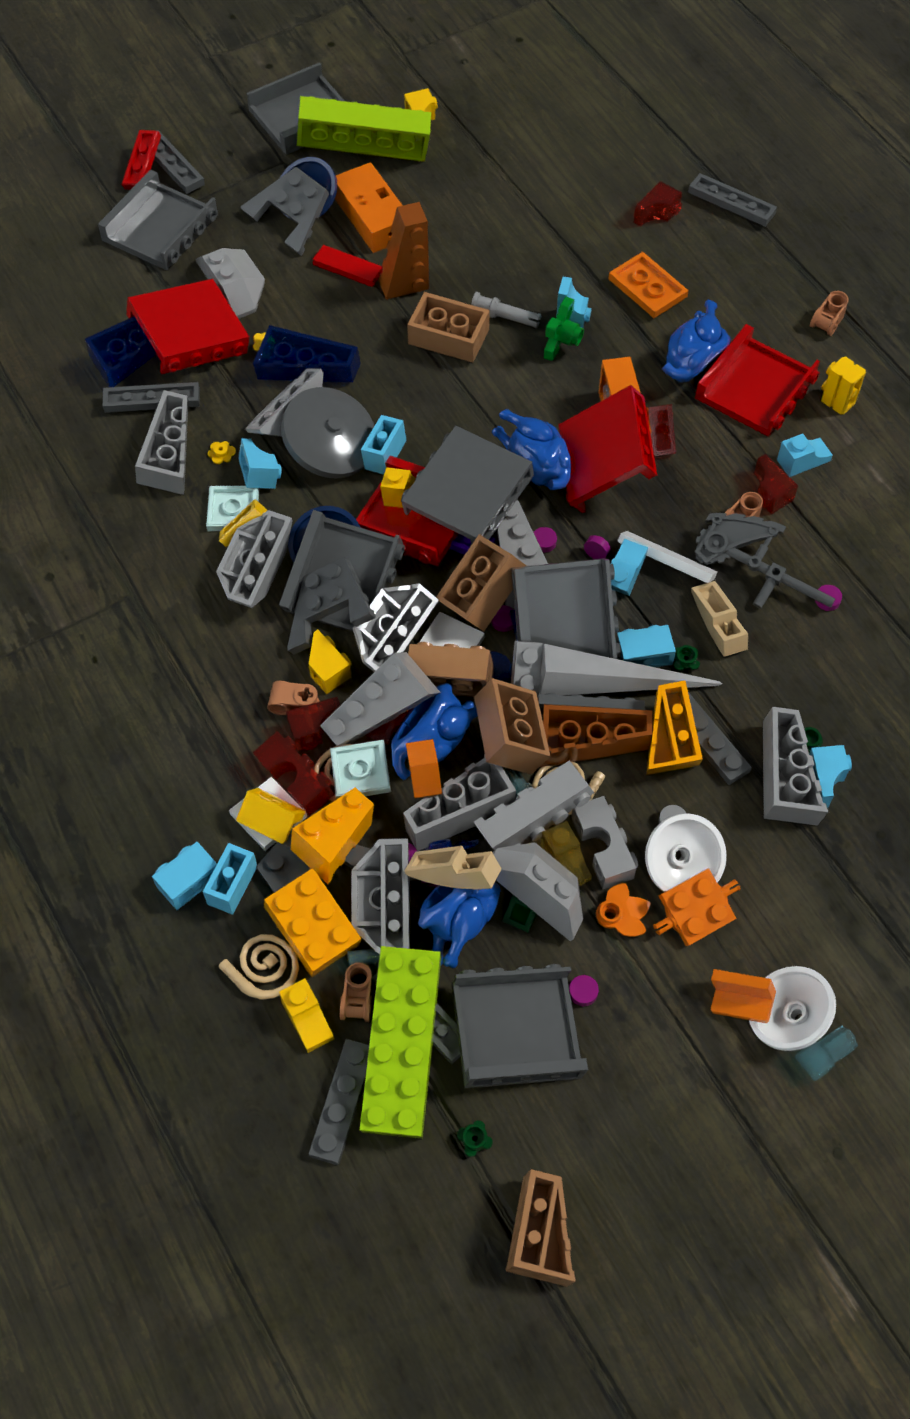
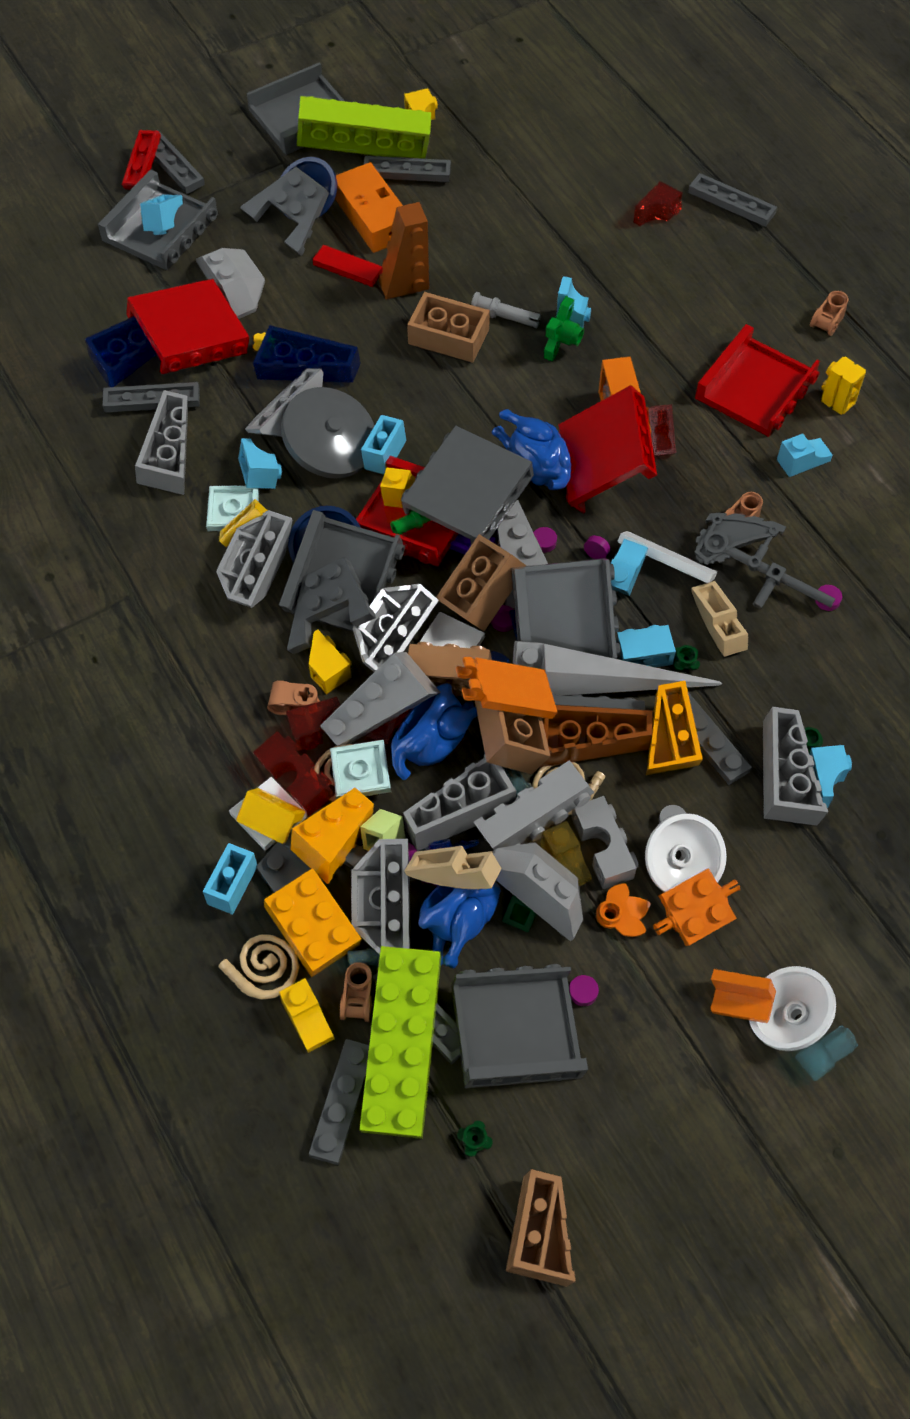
(159, 213): none -> medium azure arch
(184, 875): medium azure brick -> none
(221, 452): yellow plant -> none
(382, 826): none -> yellowish green brick
(408, 522): none -> green pin
(411, 168): none -> dark grey plate
(424, 768): orange slope -> none
(508, 687): none -> orange tile
(648, 284): orange plate -> none
(695, 344): blue piece -> none
(775, 485): clear red arch -> none

